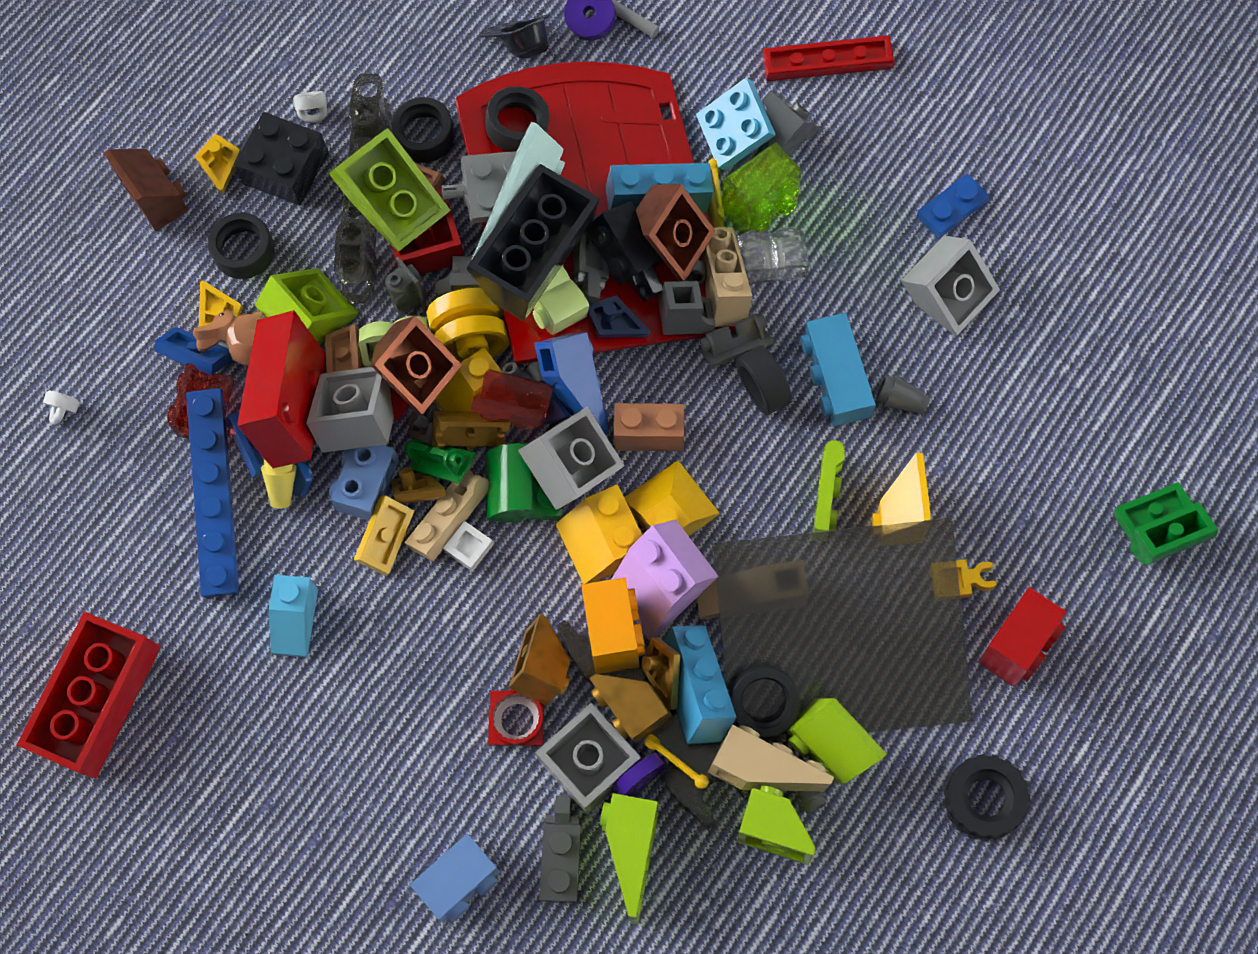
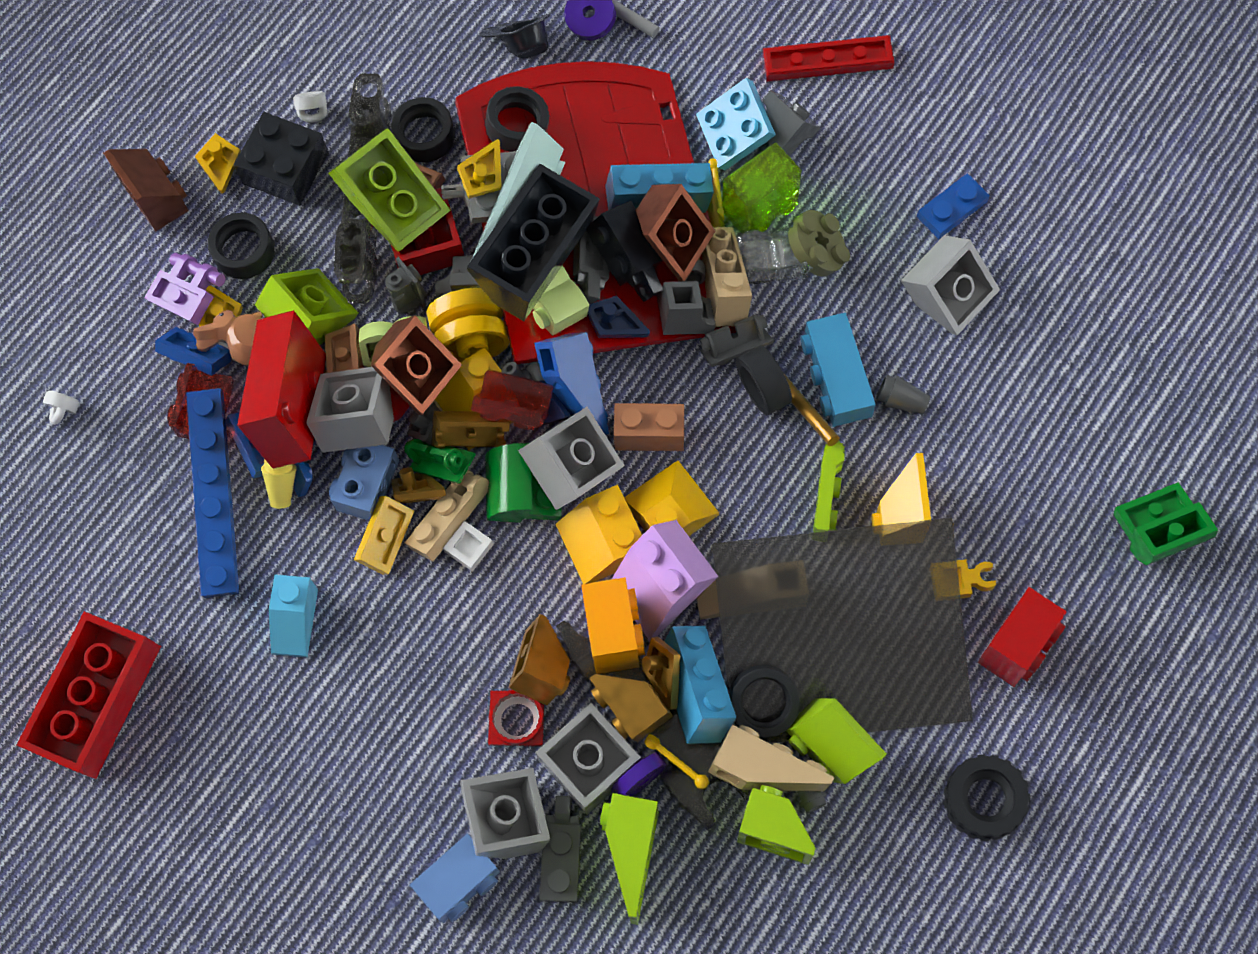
(184, 298): none -> plate
(482, 171): none -> yellow piece
(505, 814): none -> light grey slope
(812, 416): none -> pearl gold bar
(829, 252): none -> olive plate

